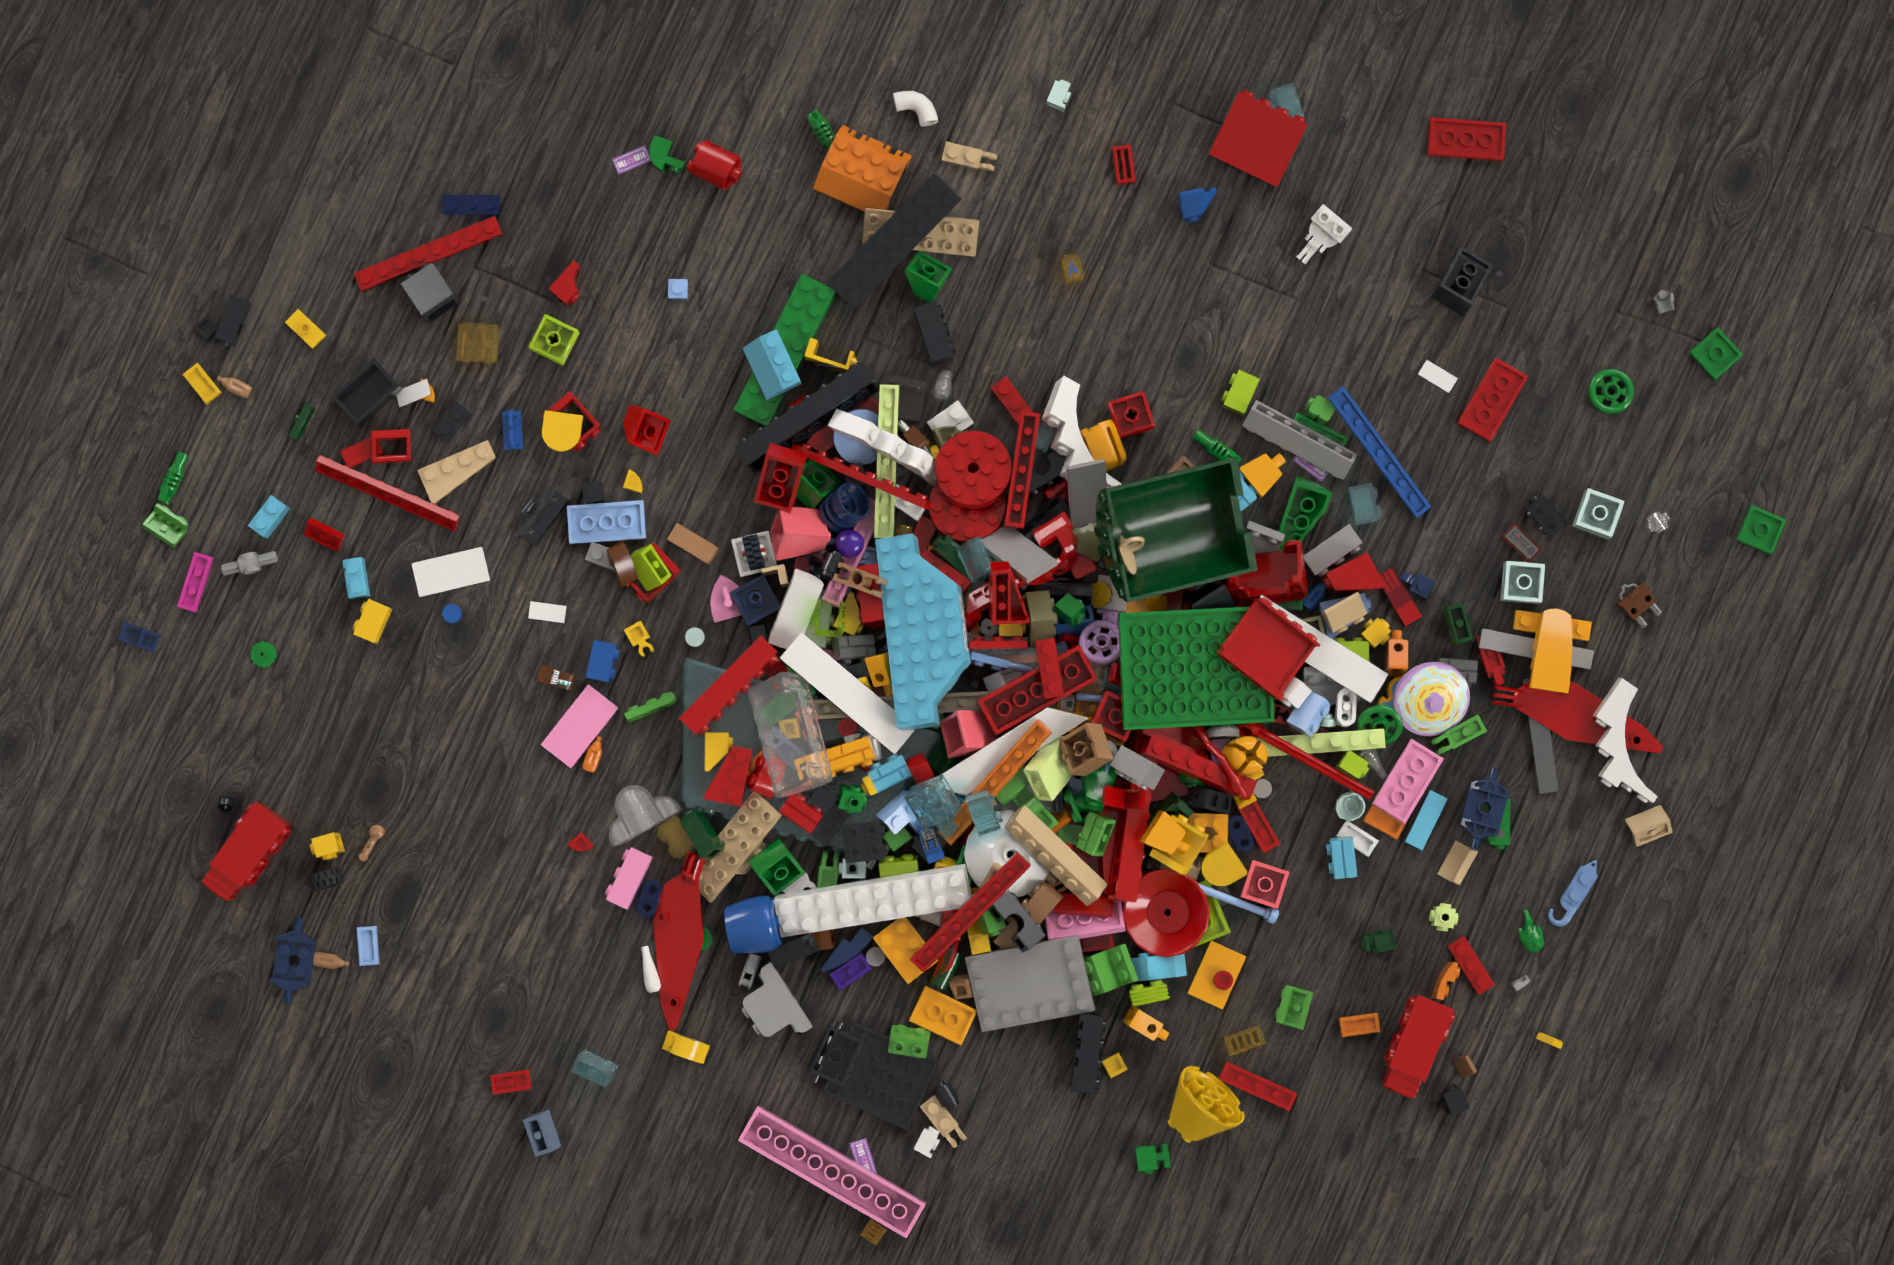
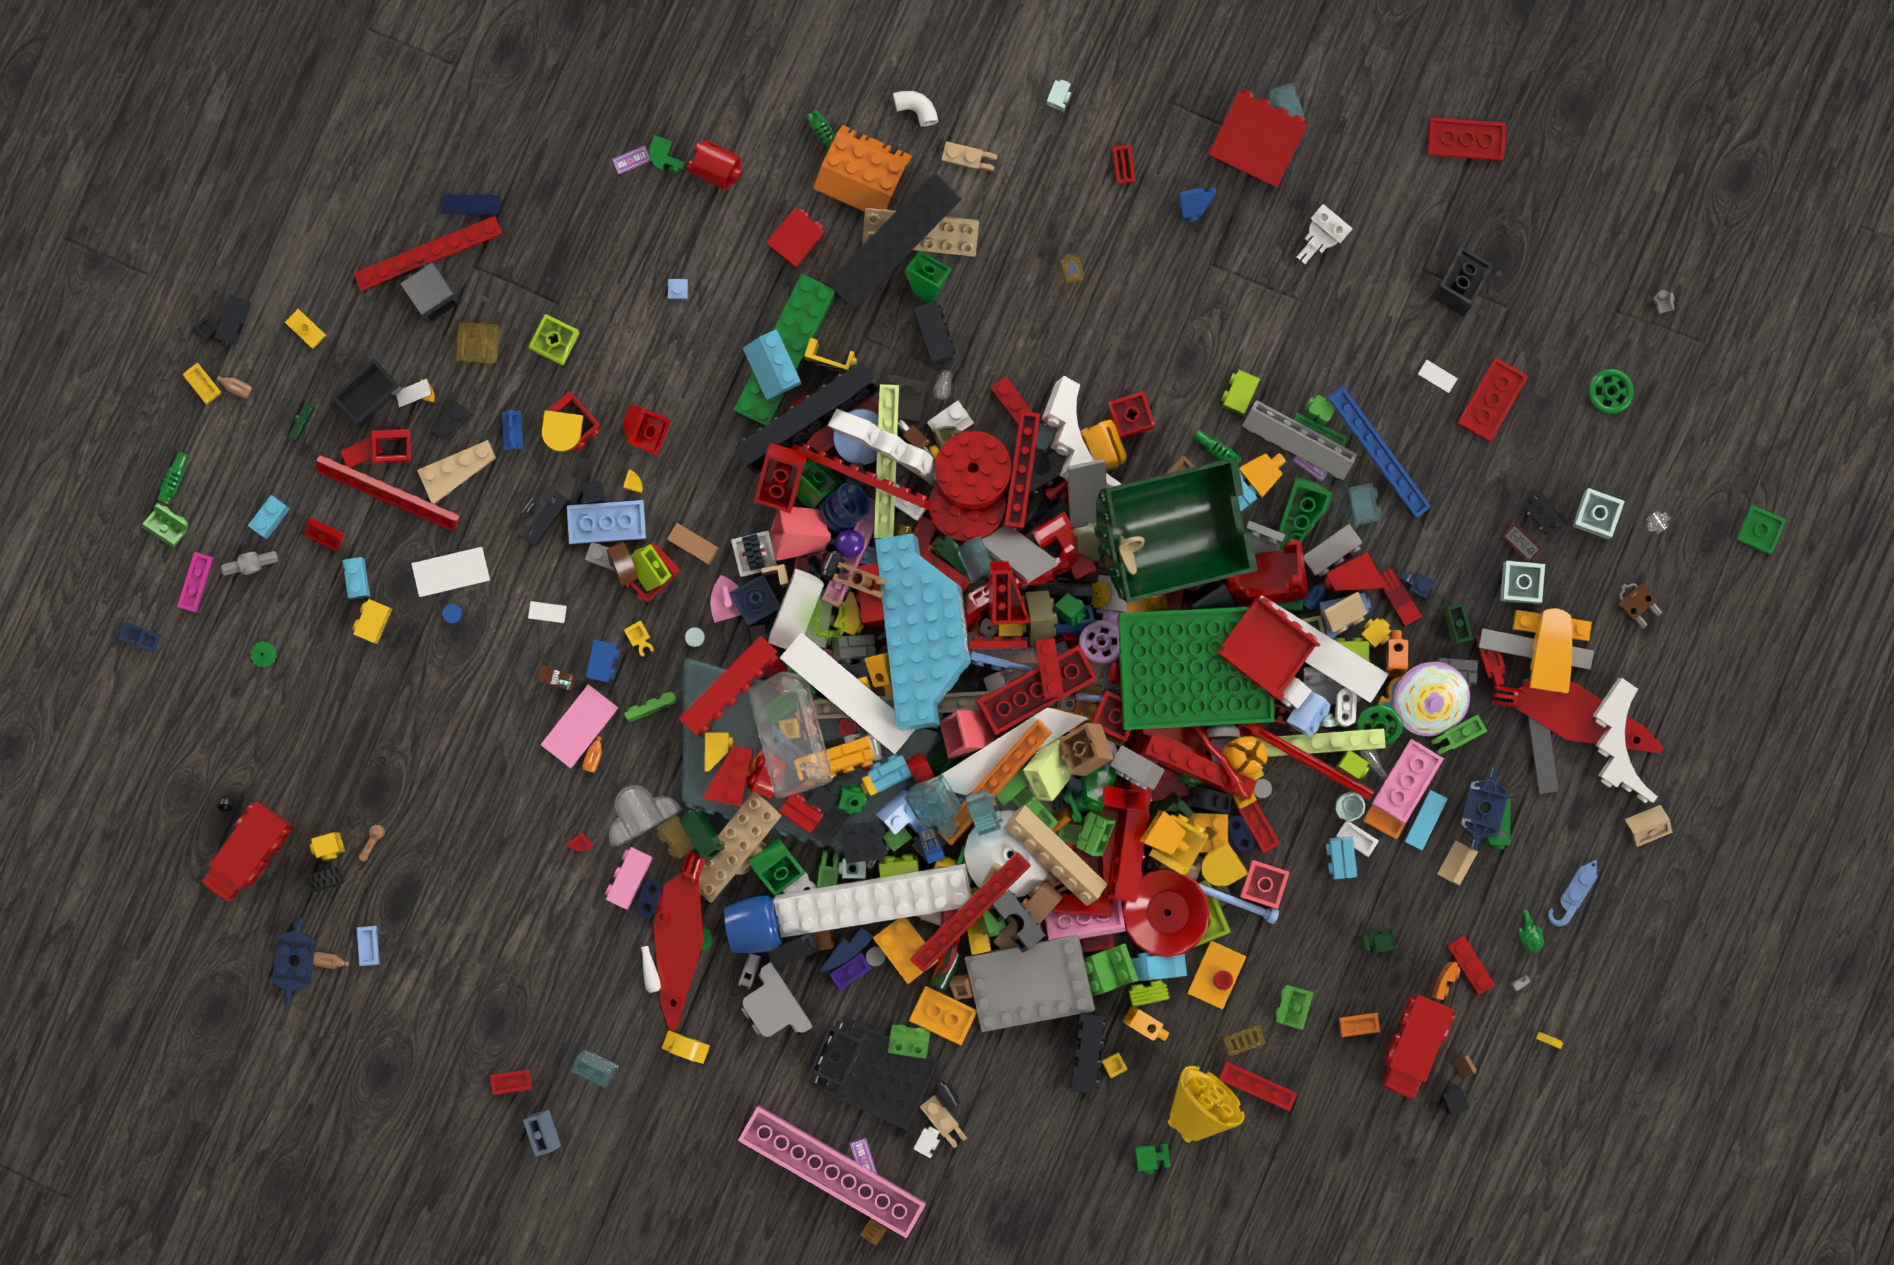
(565, 285): red arch -> none
(796, 238): none -> red brick
(1436, 917): yellowish green brick -> none
(1716, 354): green tile -> none

